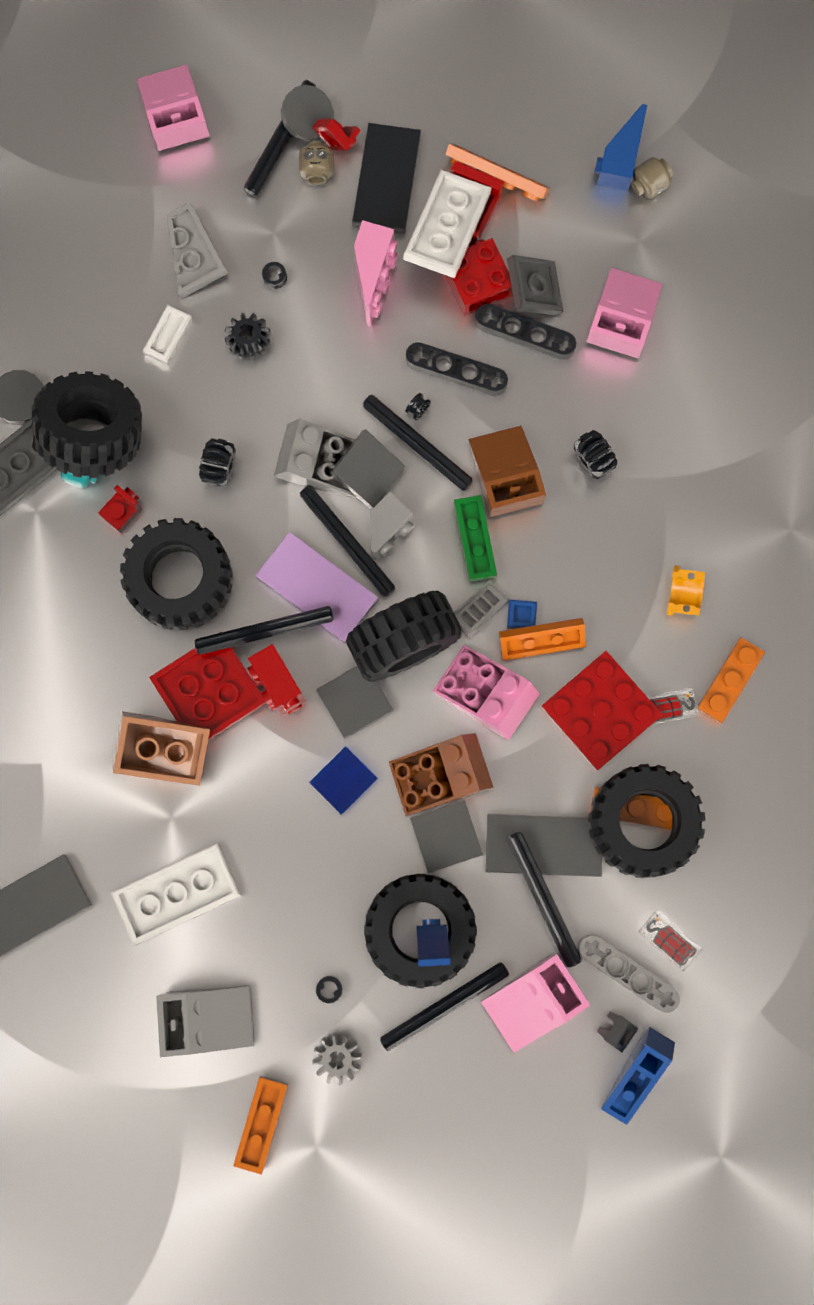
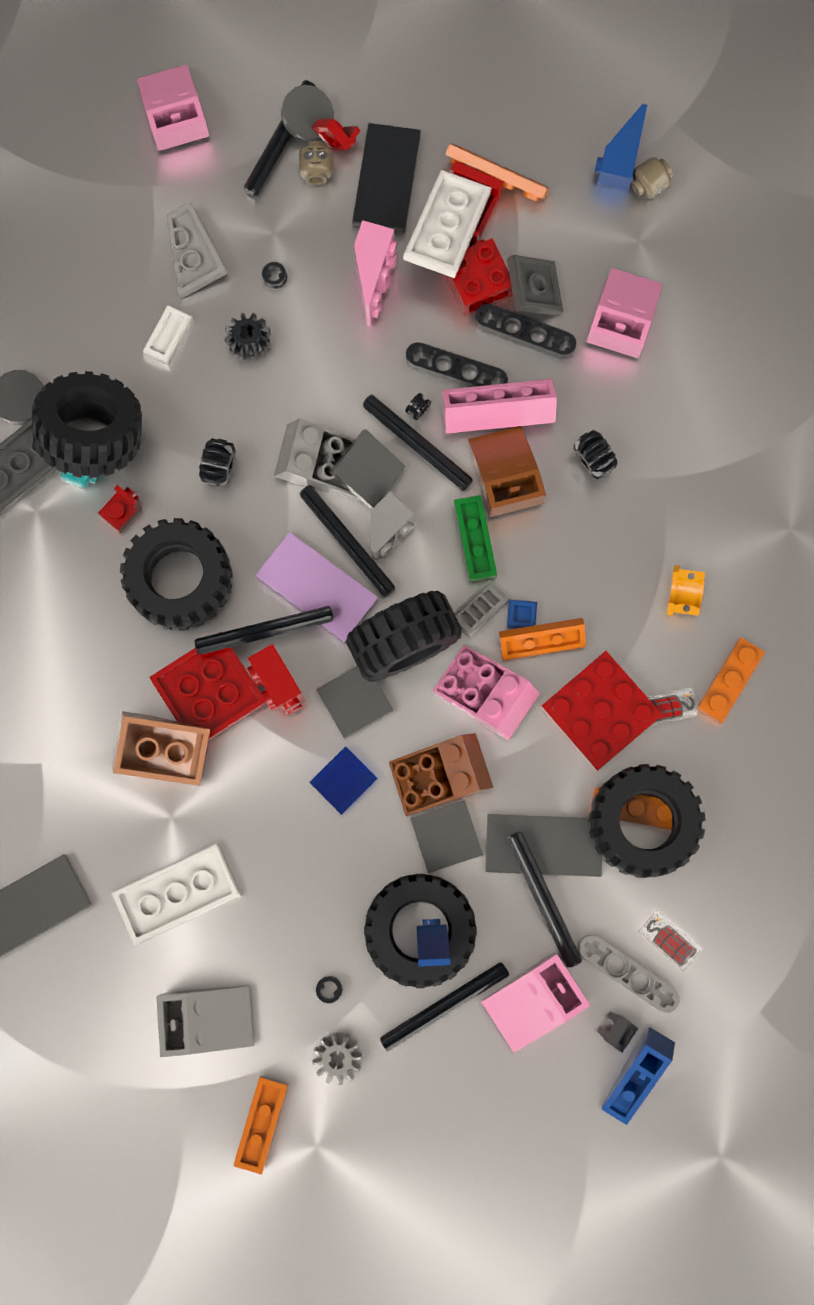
(499, 406): none -> bright pink brick

